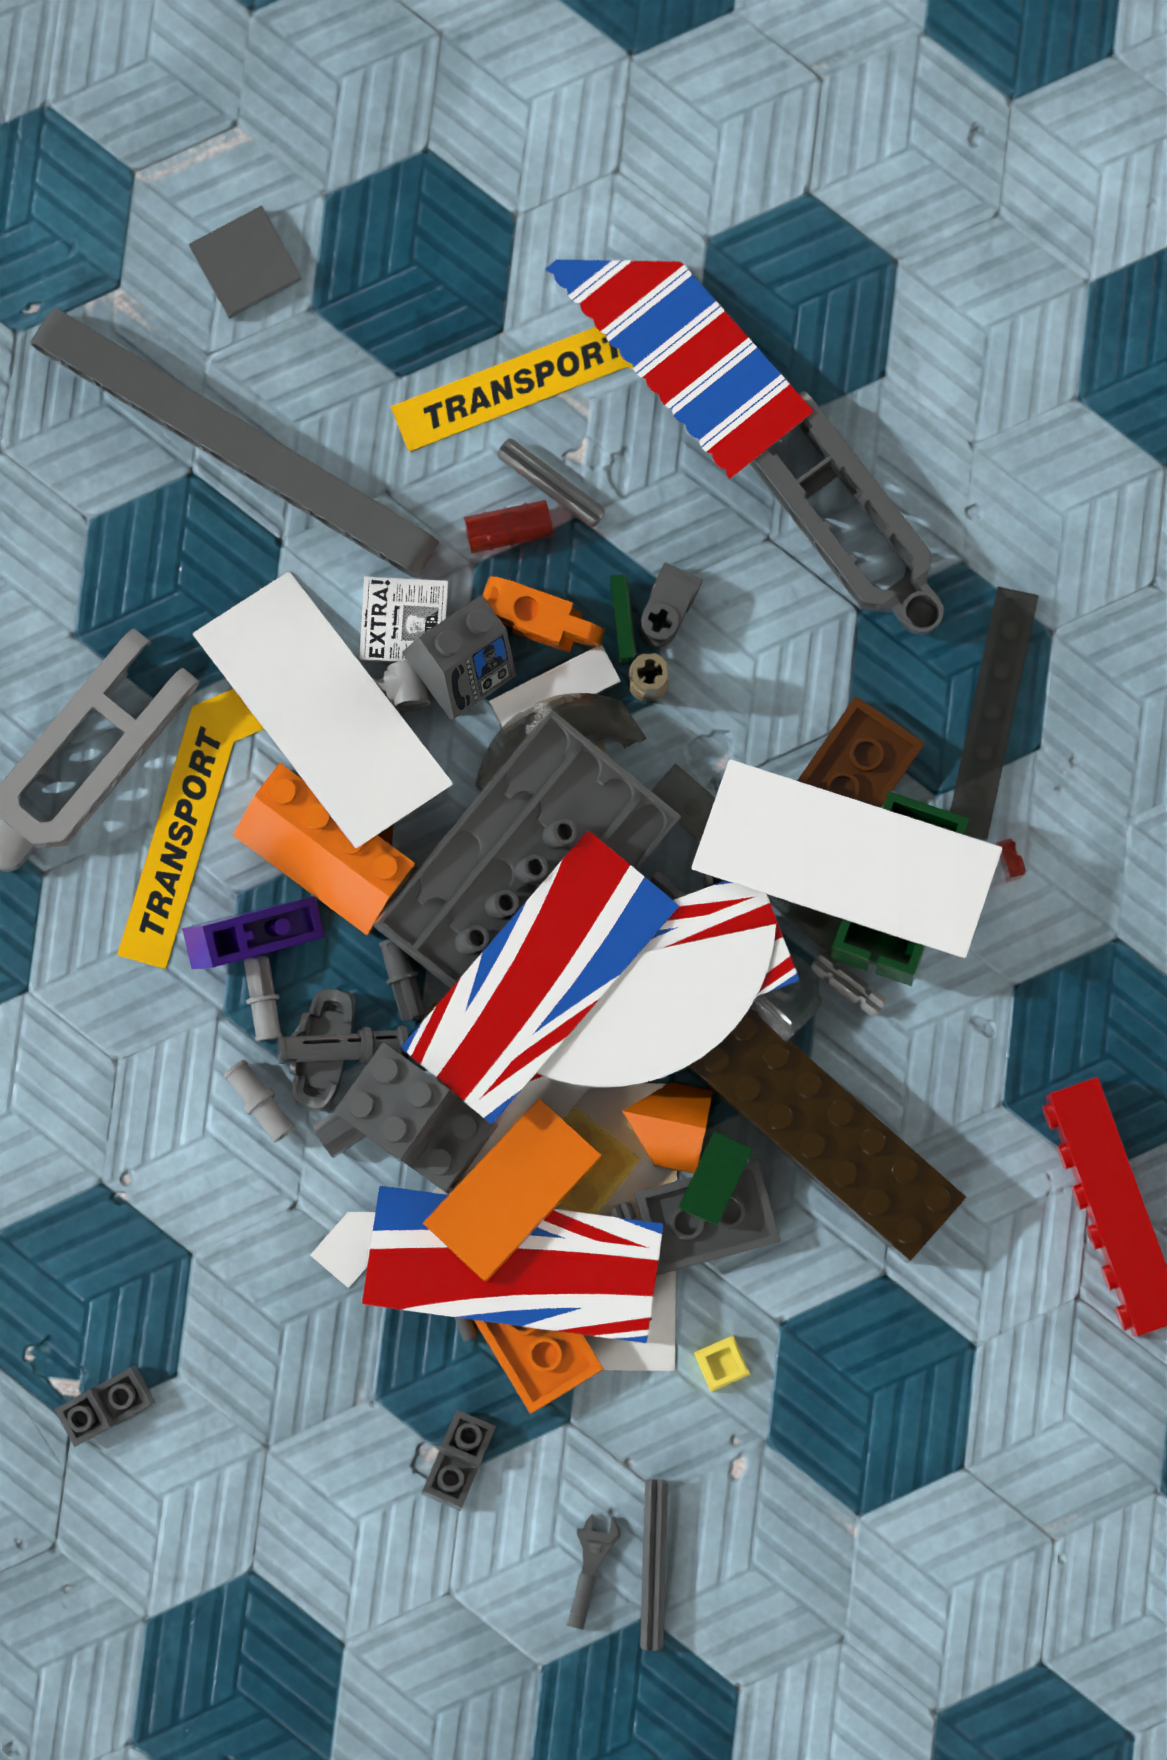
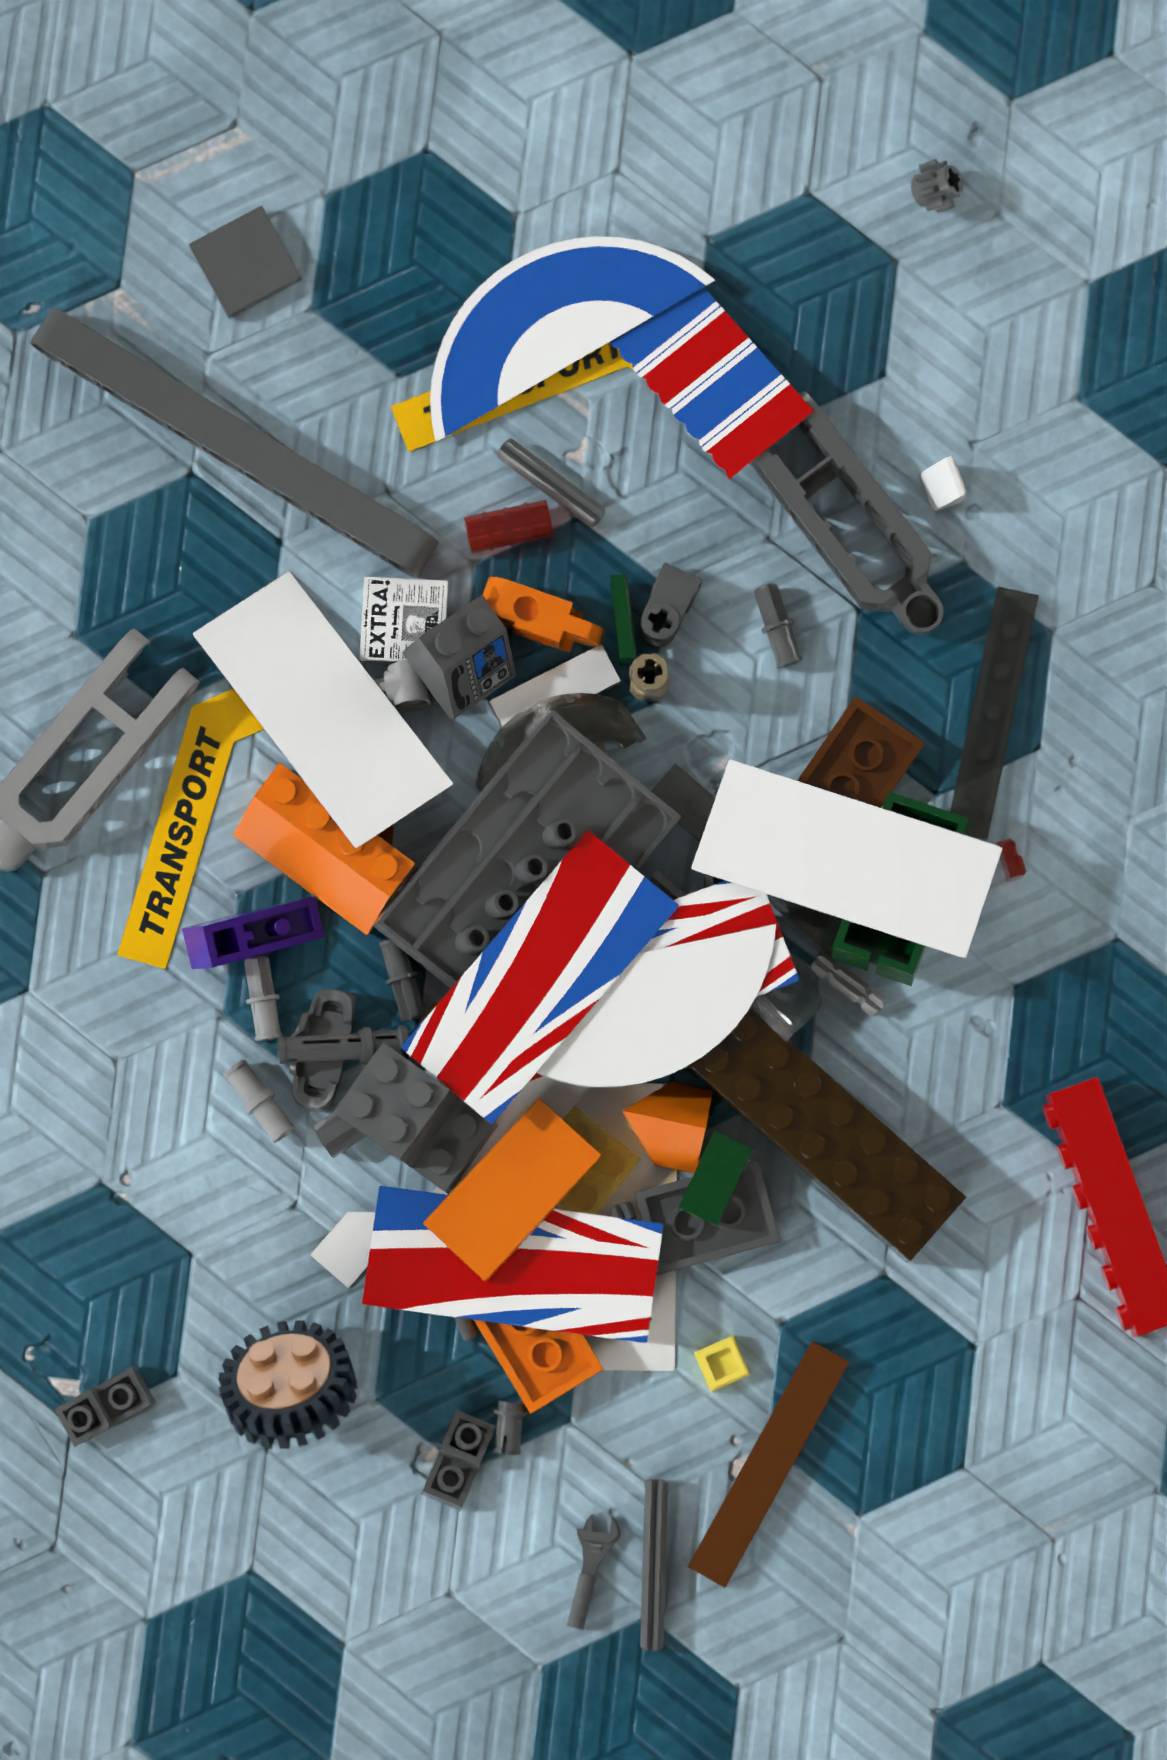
(288, 1384): none -> wheel
(509, 1427): none -> dark grey pin
(548, 315): none -> blue sticker
(768, 1464): none -> reddish brown tile
(777, 625): none -> dark grey axle
(936, 185): none -> dark grey gear
(943, 484): none -> white slope

